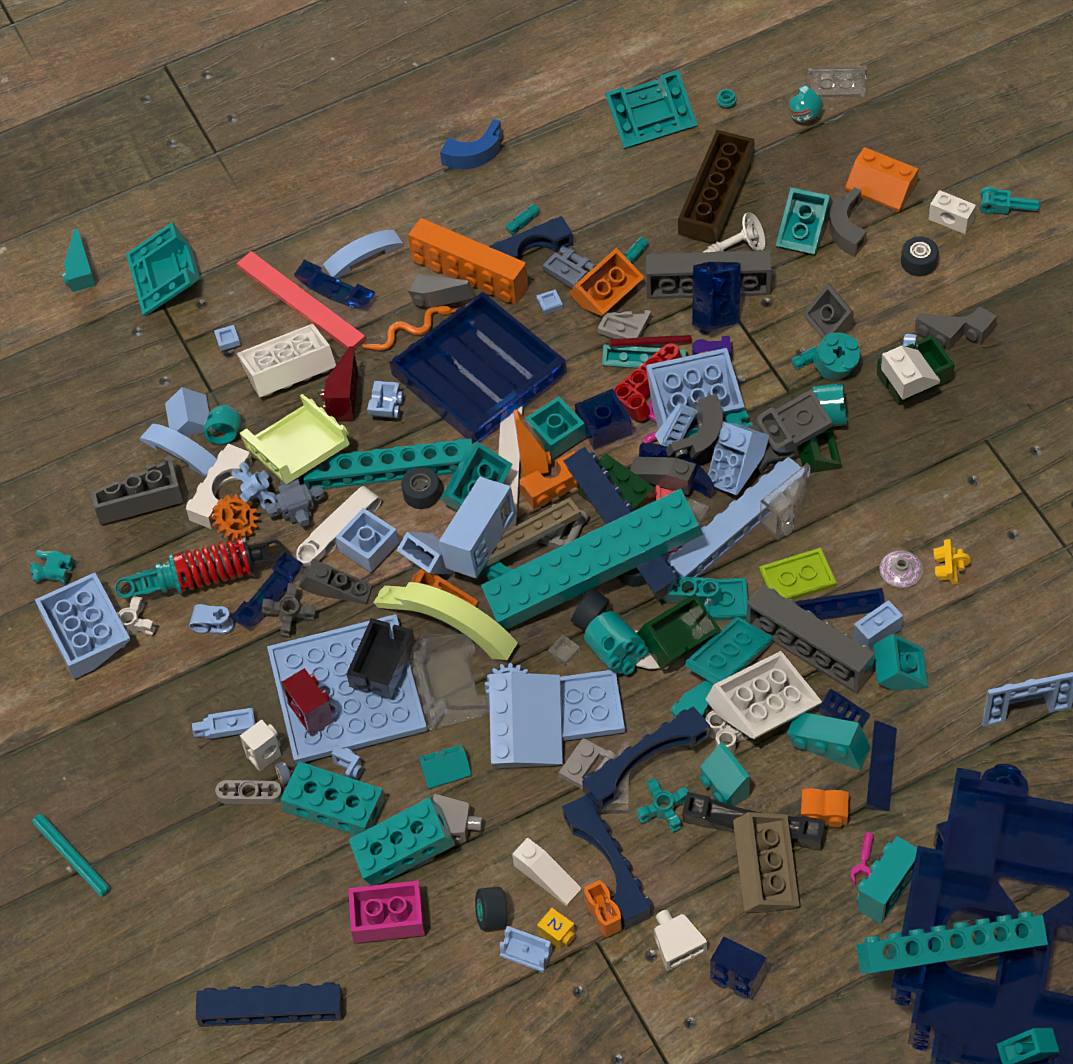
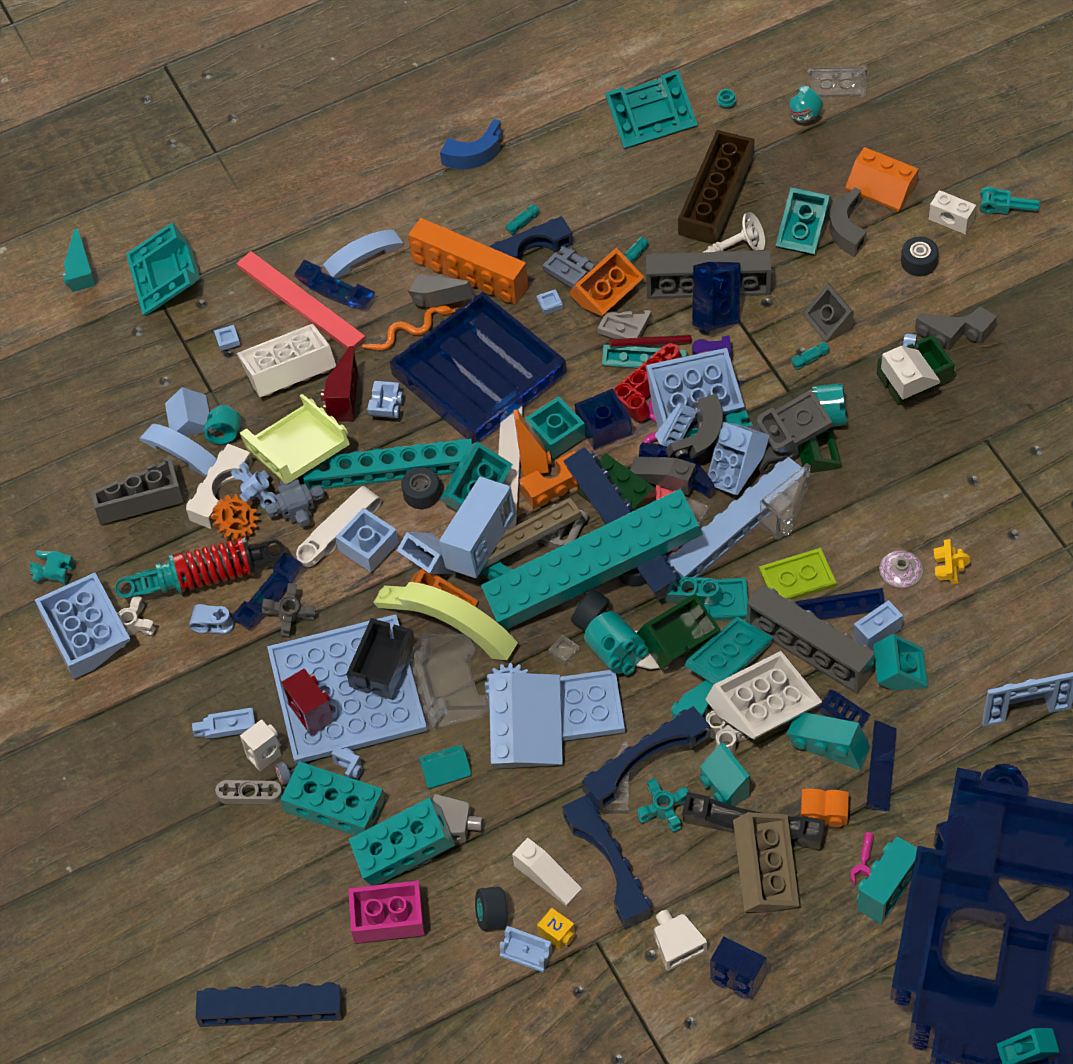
(71, 855): teal axle -> none
(333, 583): dark grey slope -> none
(582, 761): light grey plate -> none
(602, 908): orange brick -> none
(838, 345): teal brick -> none
(872, 958): teal brick -> none

